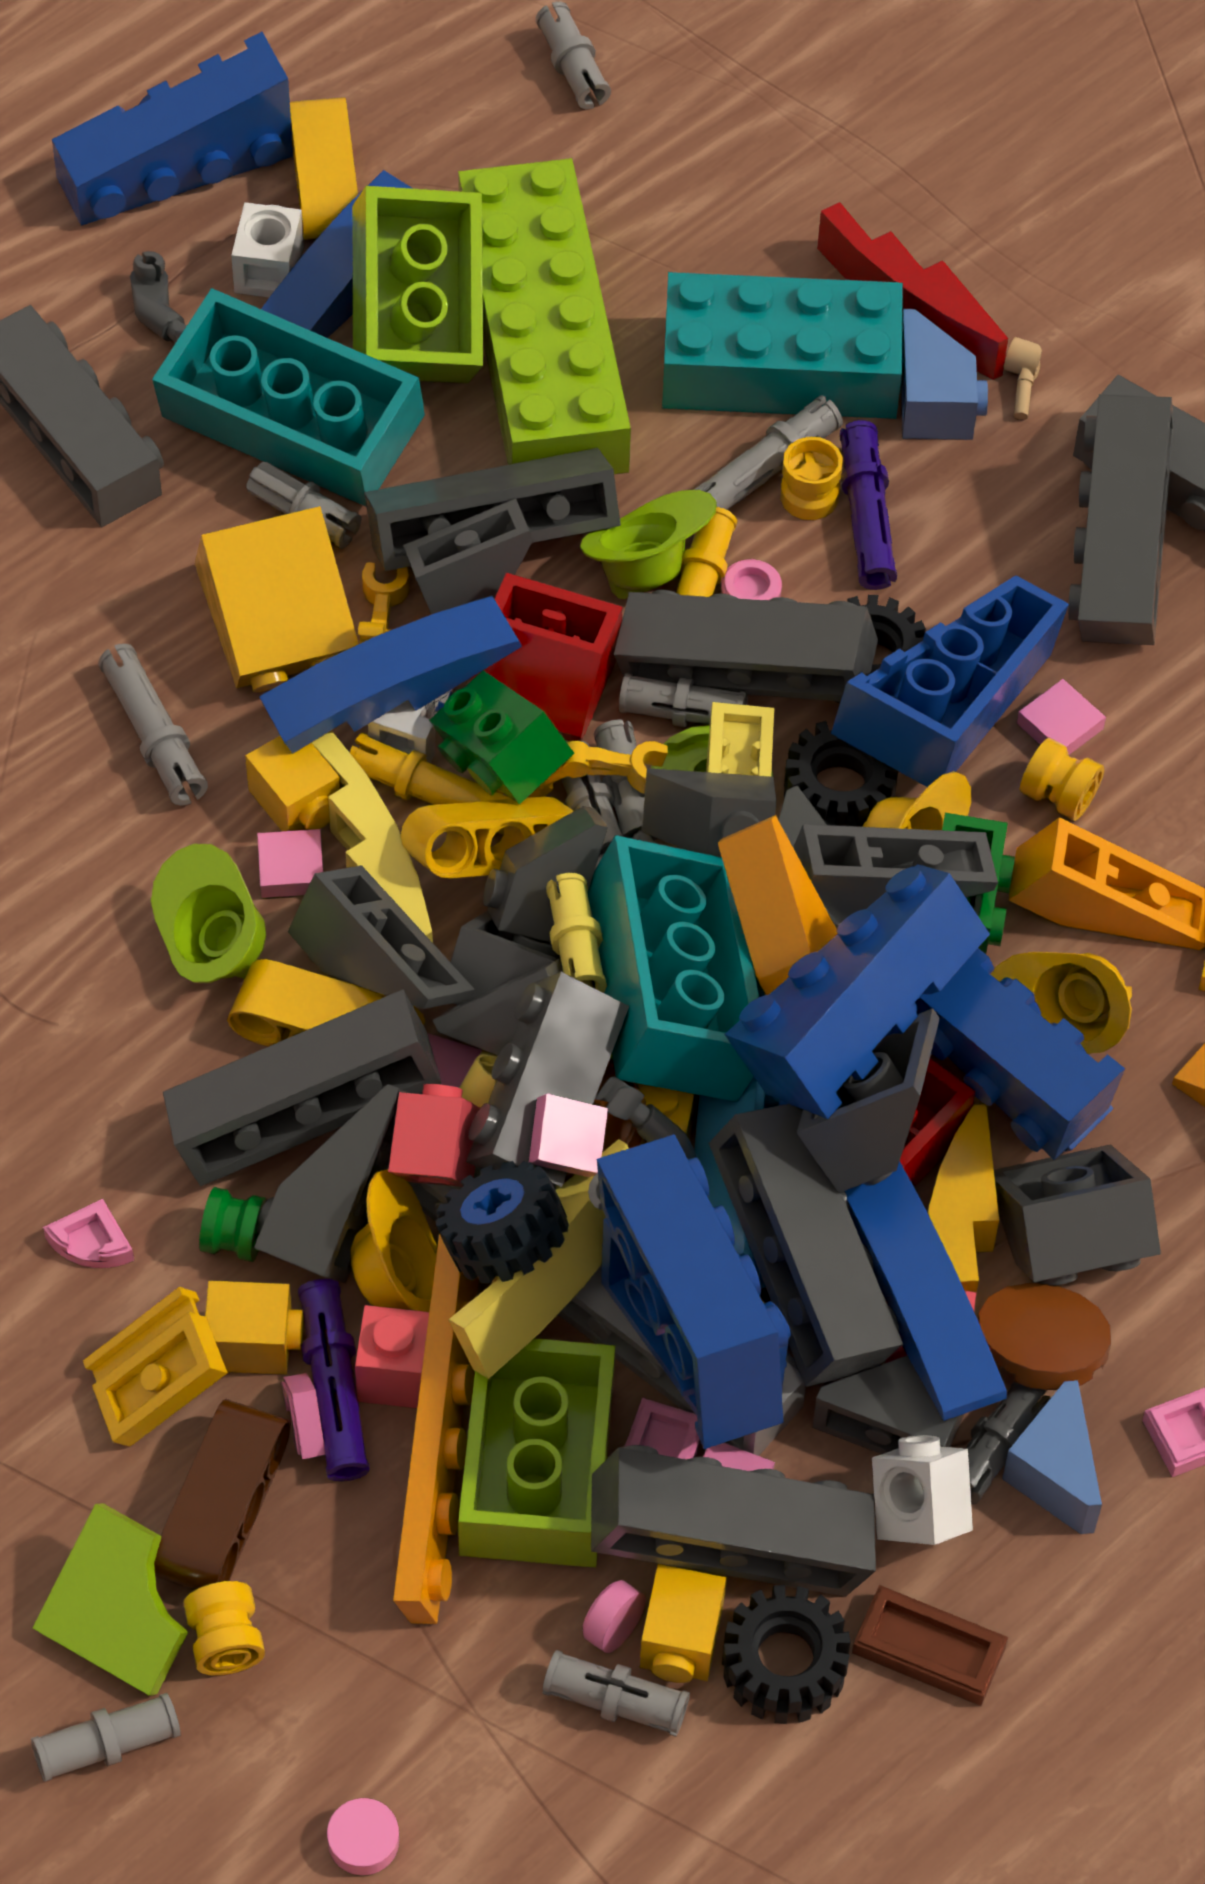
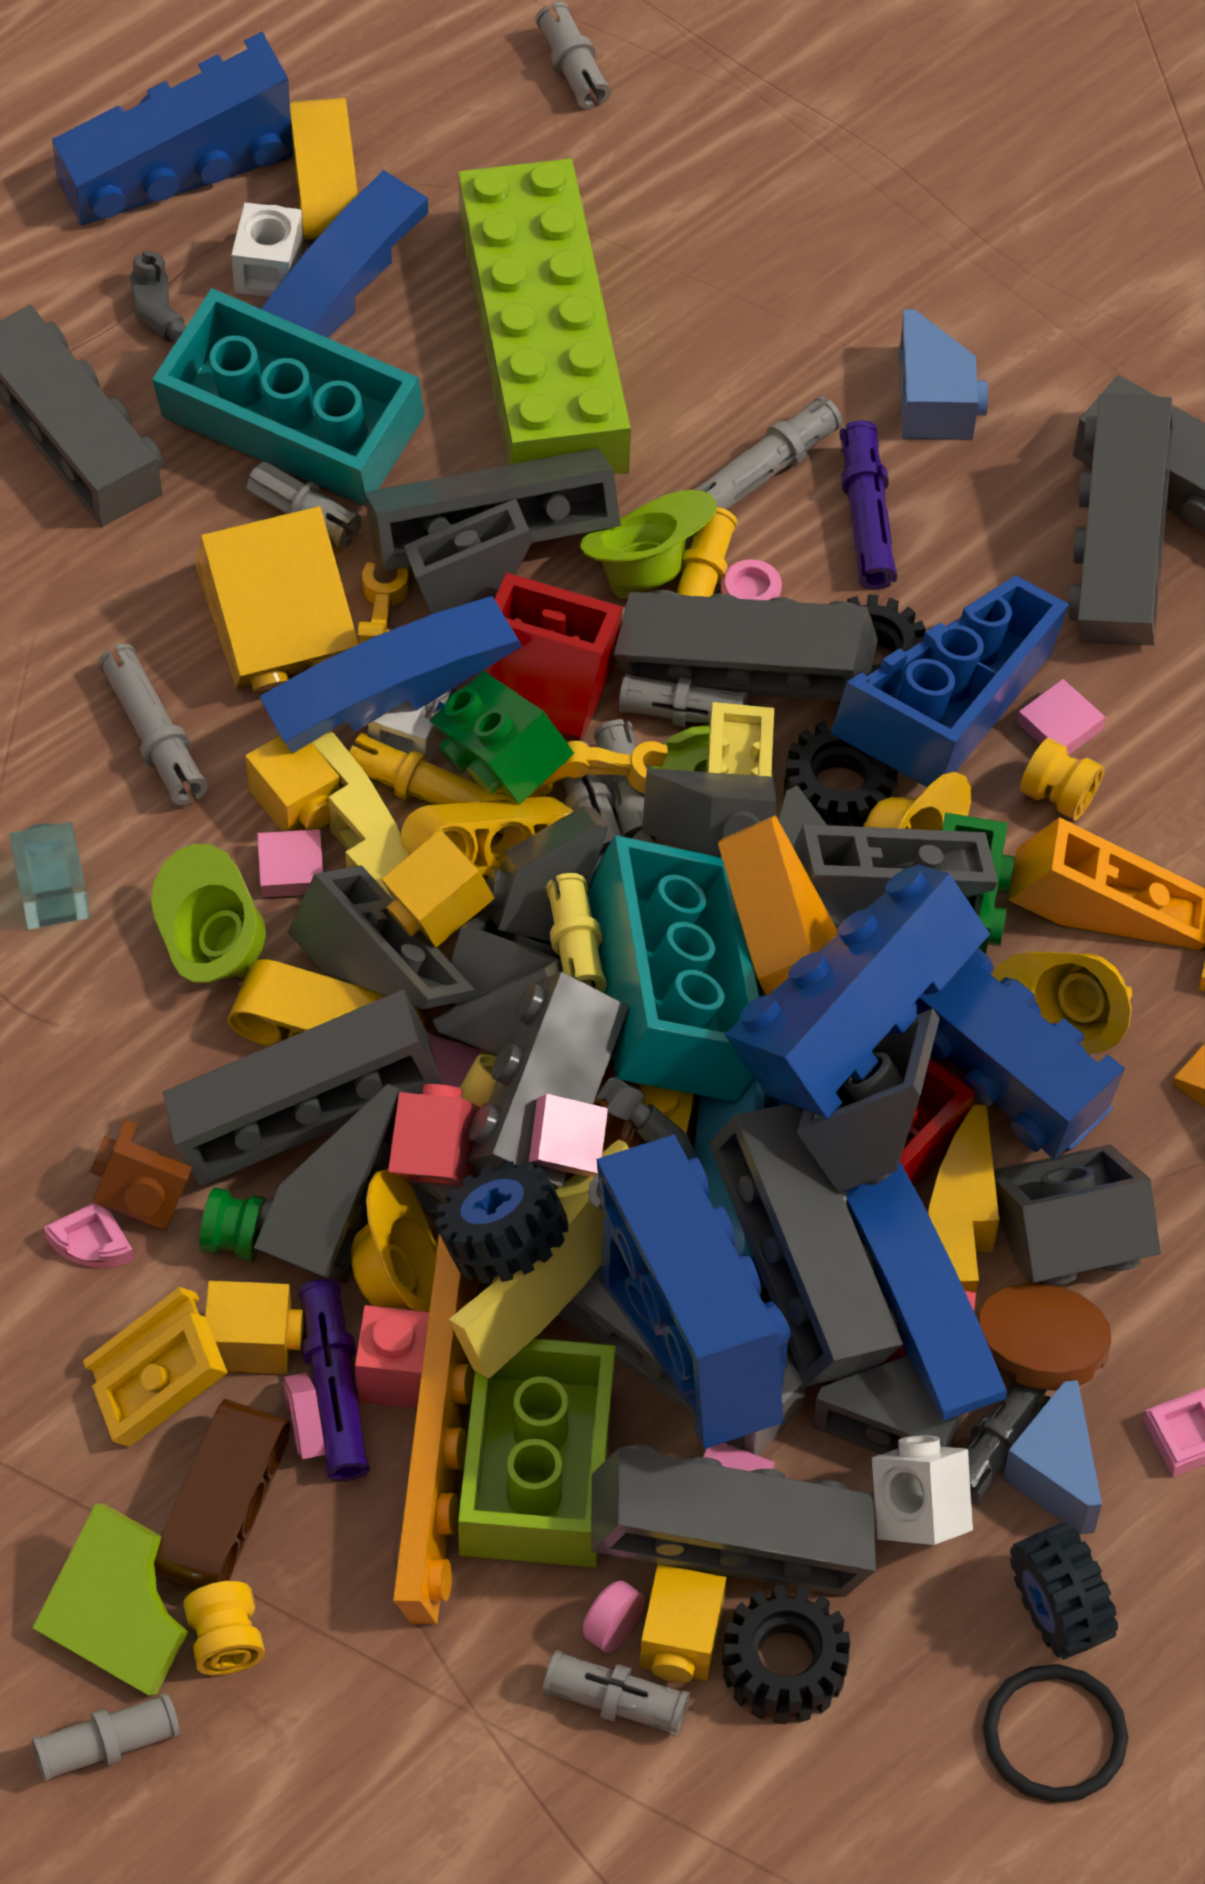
(49, 874): none -> clear light blue brick
(138, 1179): none -> dark orange bracket
(363, 1836): bright pink tile -> none
(419, 281): lime brick -> none
(436, 890): none -> yellow brick
(665, 1429): bright pink tile -> none
(782, 344): teal brick -> none
(811, 478): yellow wheel -> none
(930, 291): red slope -> none
(930, 1645): copper tile -> none
(1024, 360): tan hand -> none
(1042, 1791): none -> black piece
(1064, 1590): none -> black wheel

